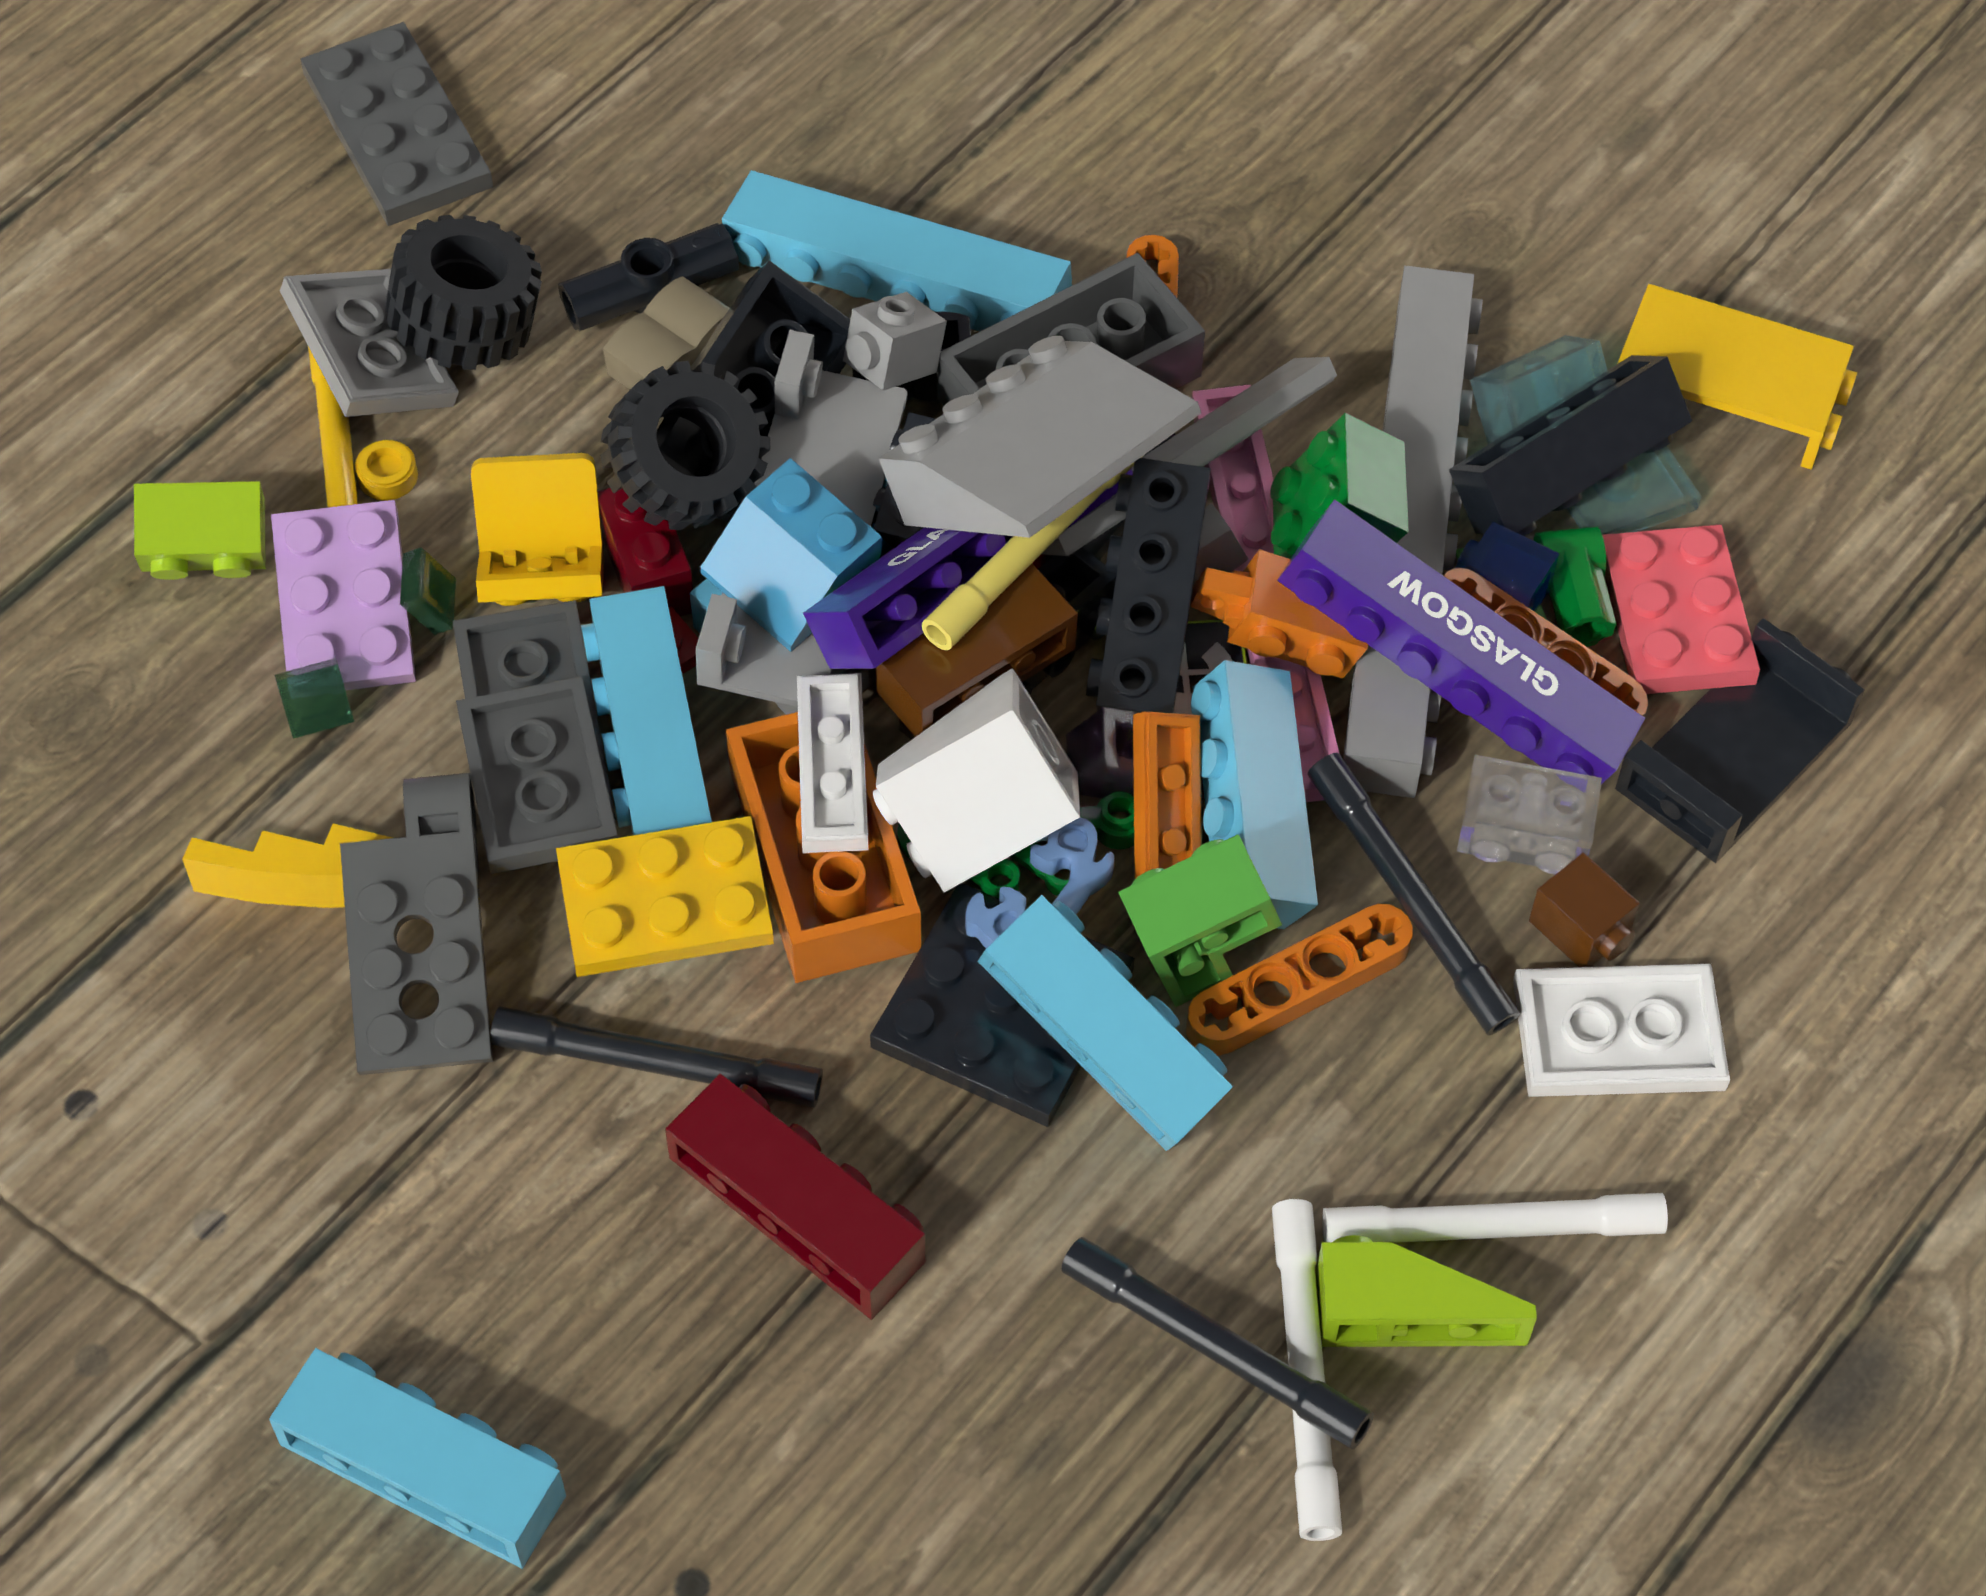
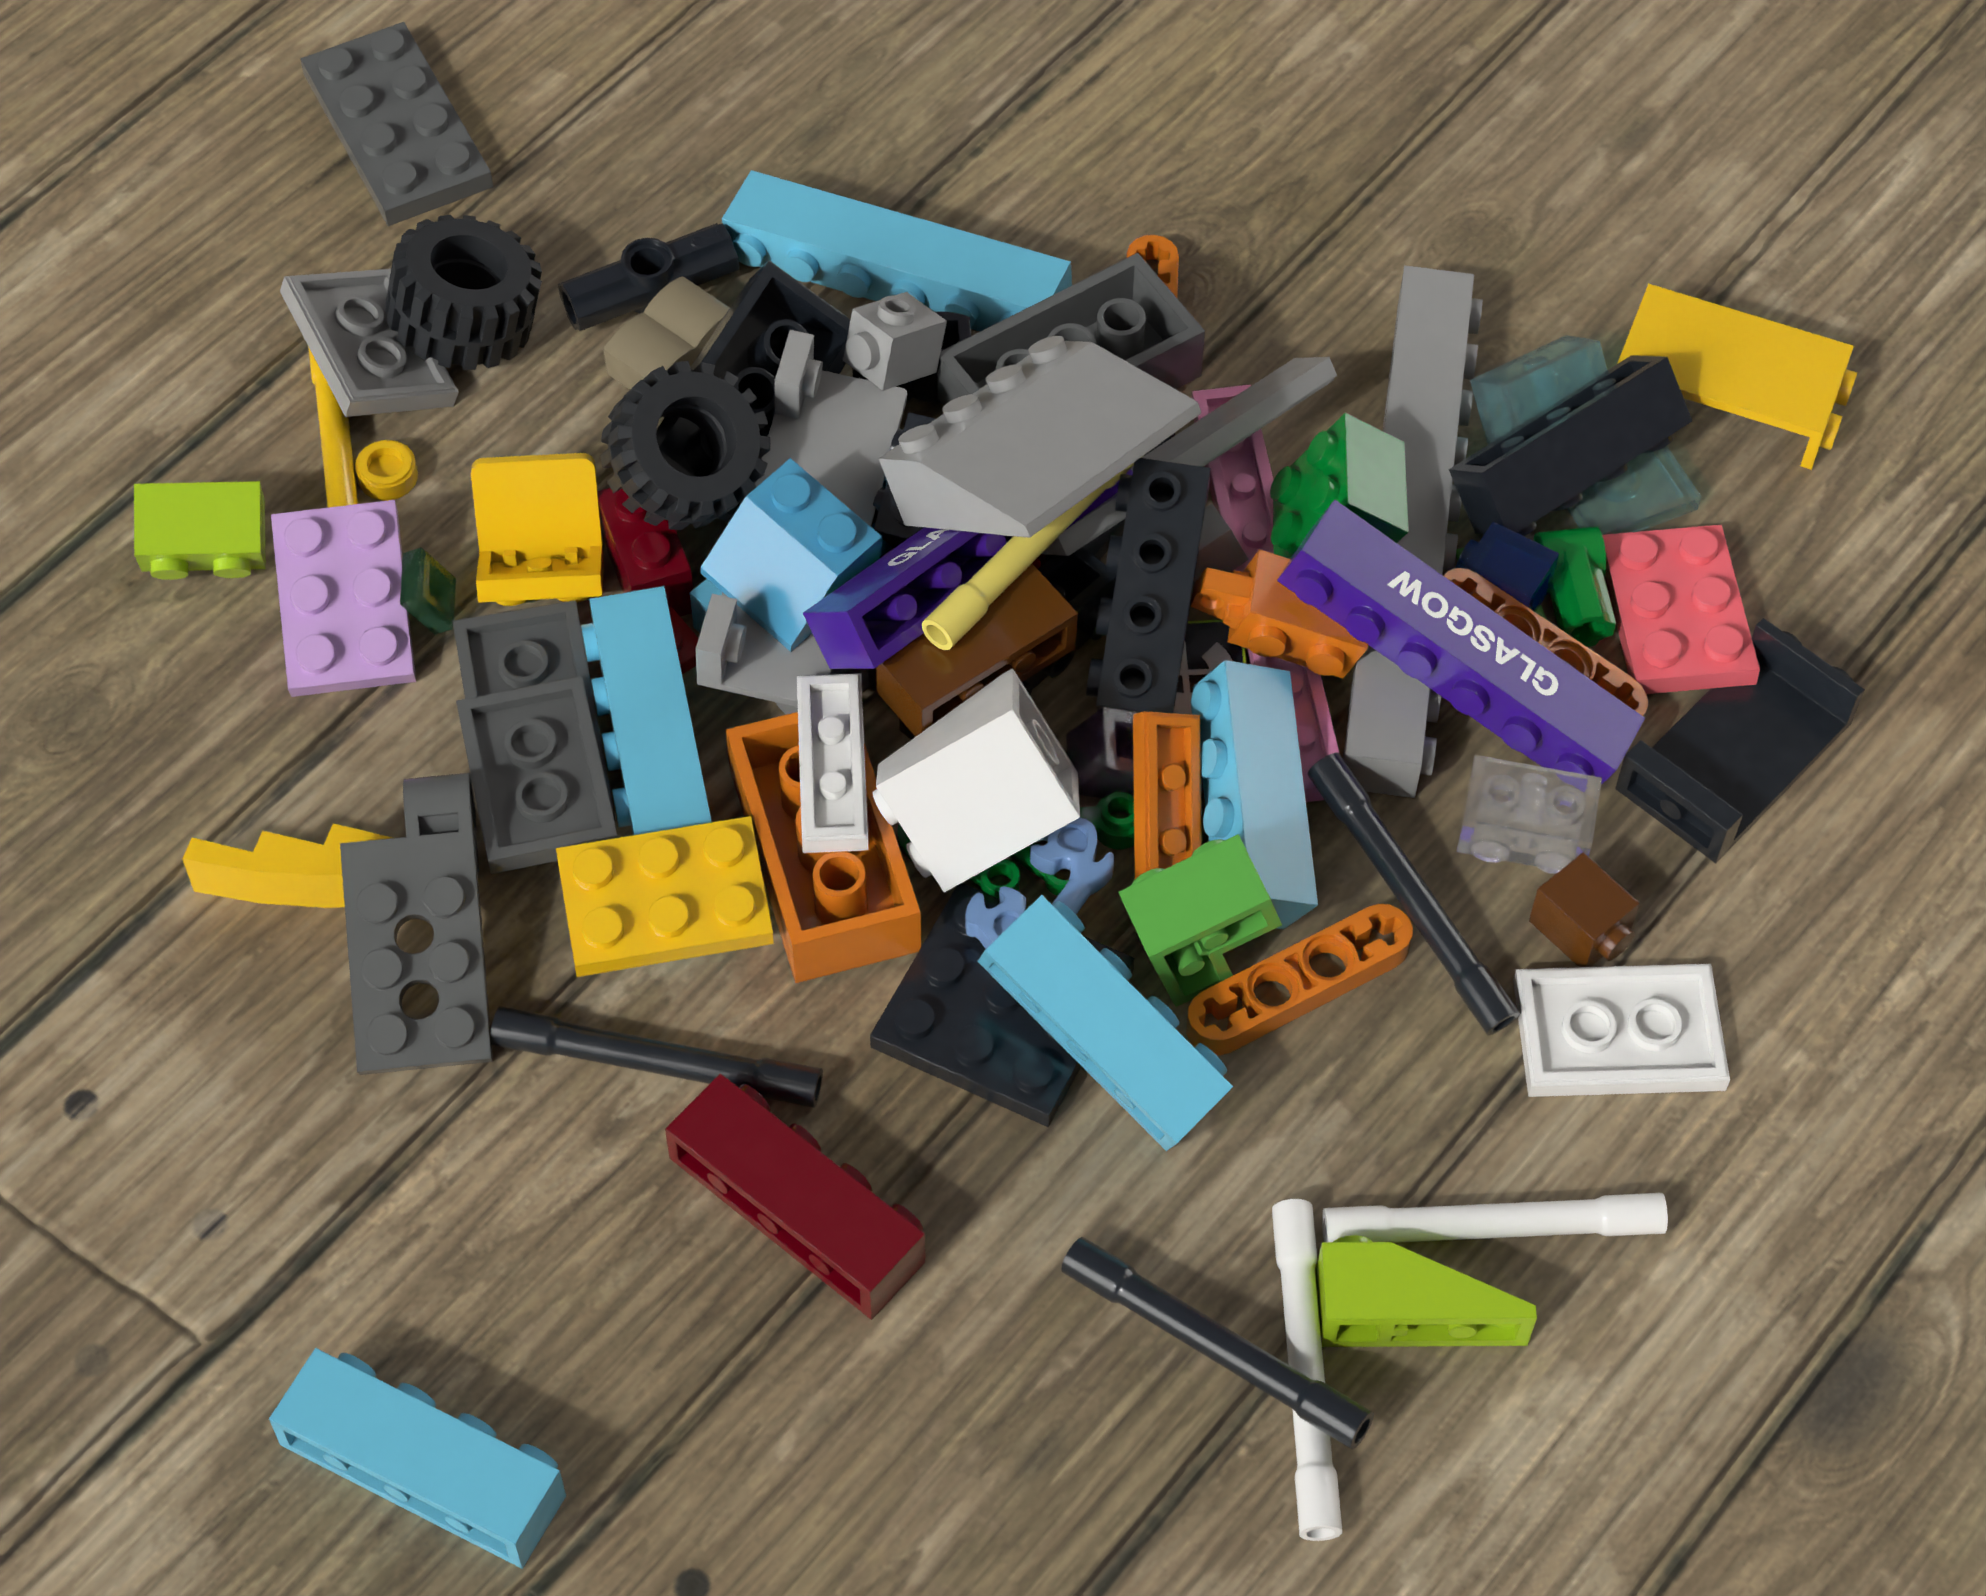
(314, 698): clear green tile -> none

